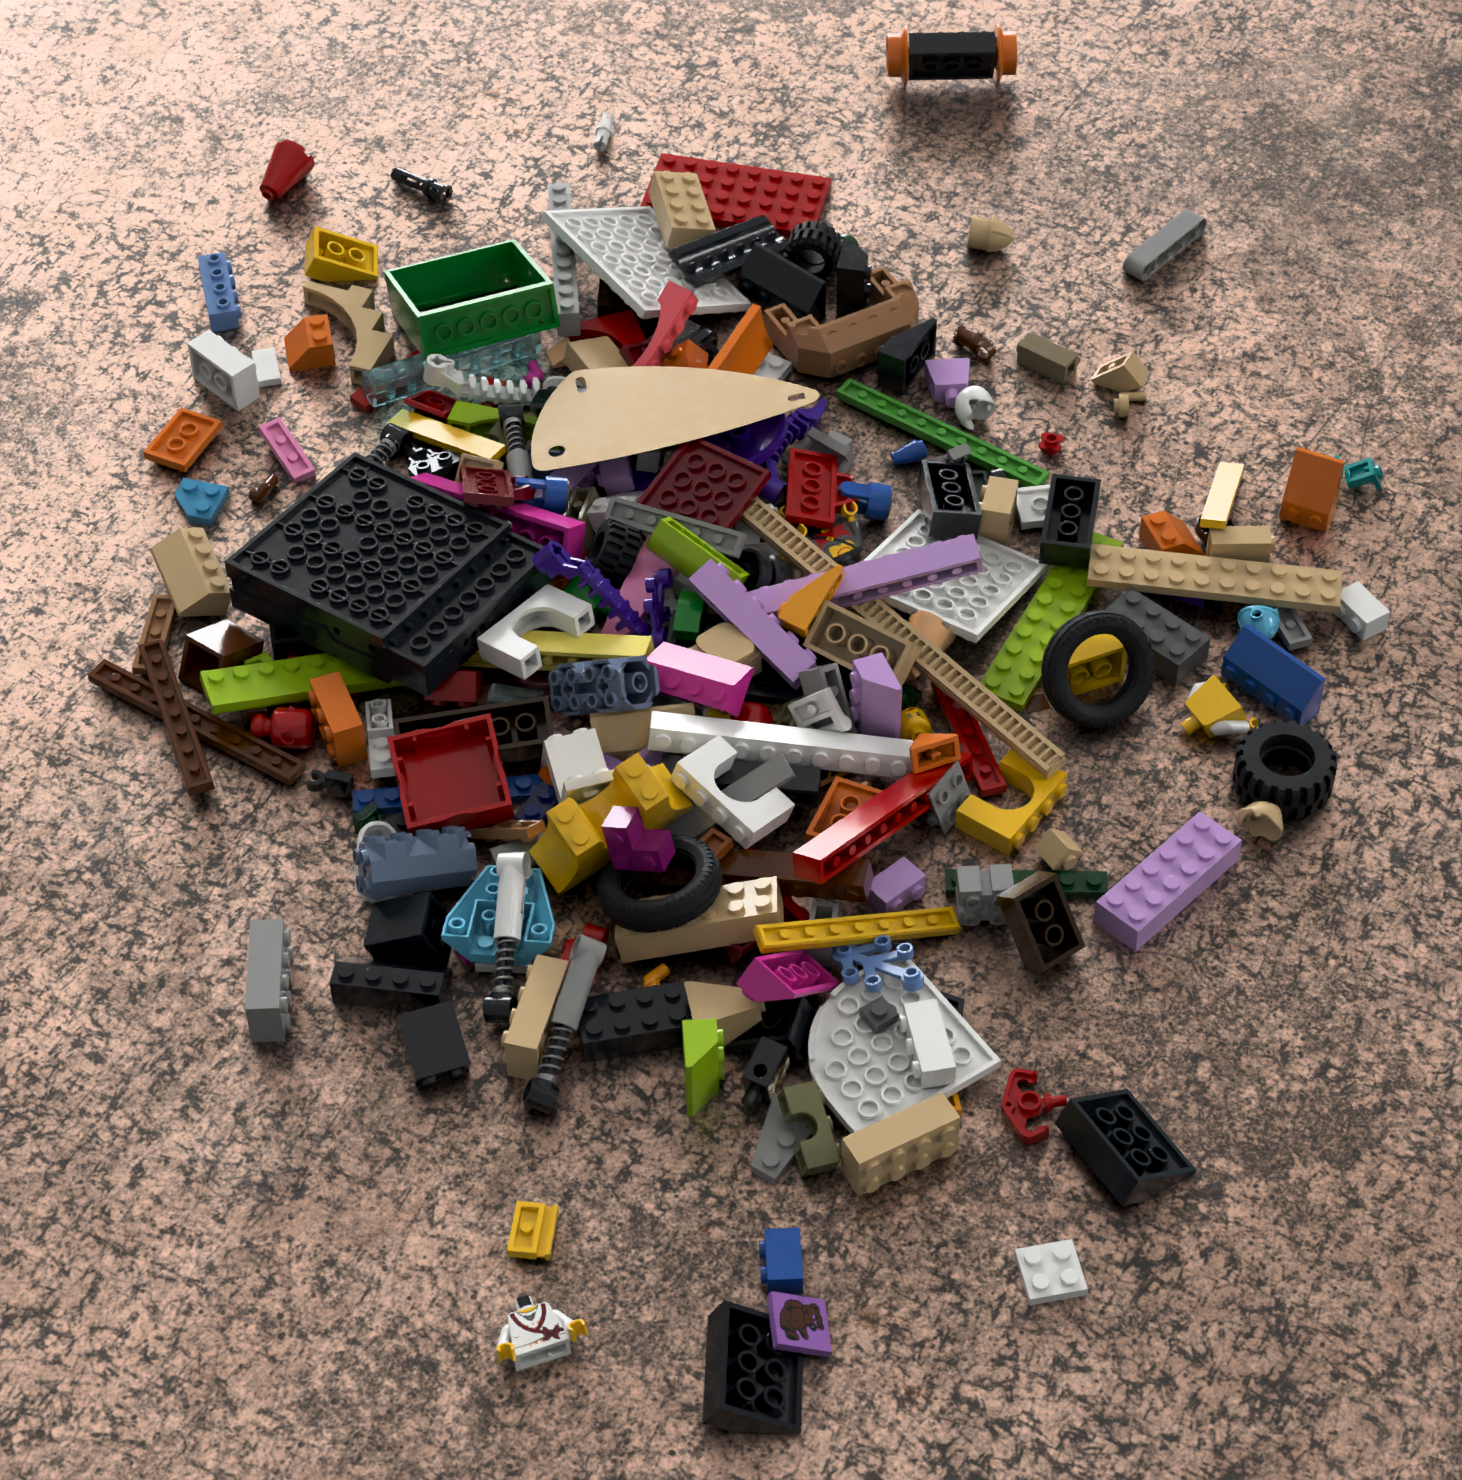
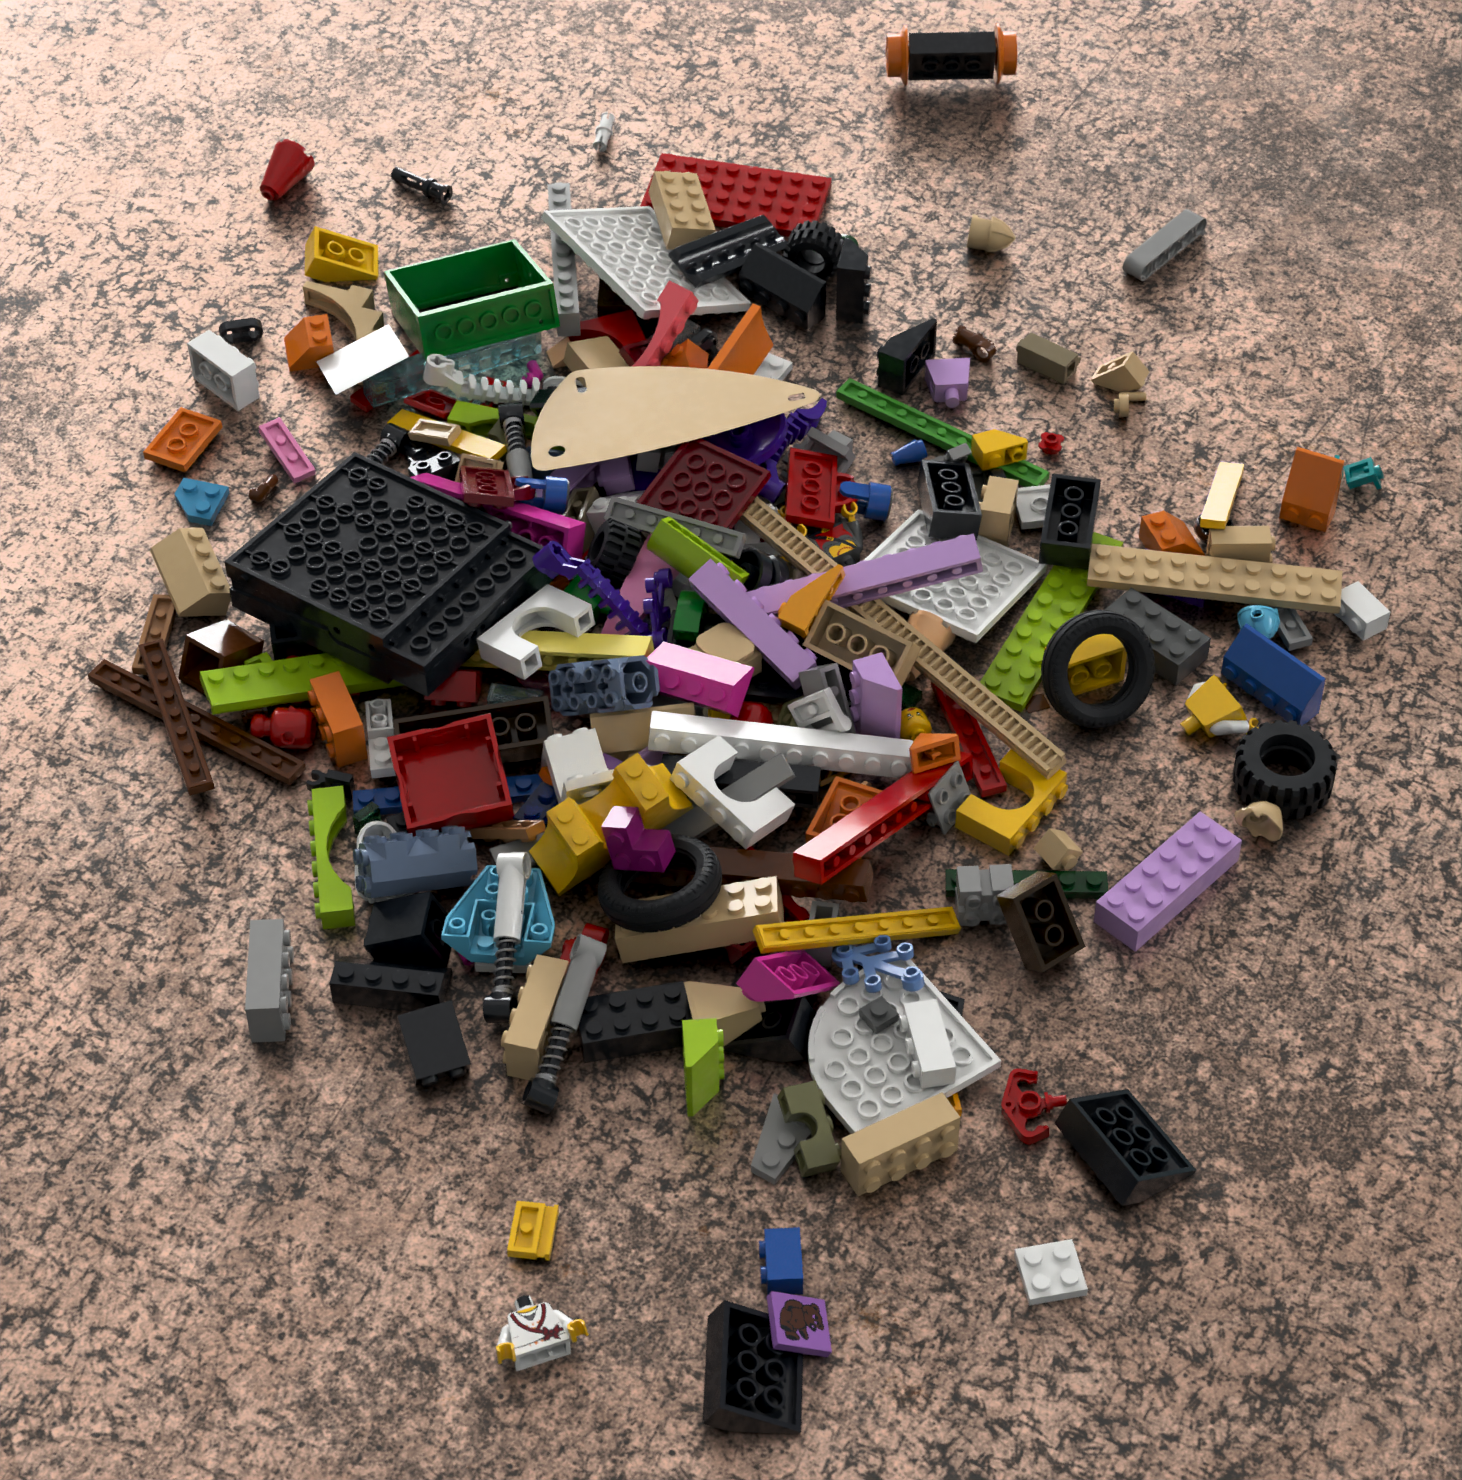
(218, 291): medium blue brick -> none
(241, 330): none -> black beam
(266, 367): white tile -> none
(334, 895): none -> lime arch
(362, 359): none -> white sticker
(434, 432): none -> tan tile
(656, 975): light orange arm -> none
(718, 842): dark orange plate -> none
(765, 1072): black torso -> none
(850, 340): medium nougat wedge -> none
(896, 887): lavender brick -> none
(973, 404): white helmet -> none
(997, 449): none -> yellow slope

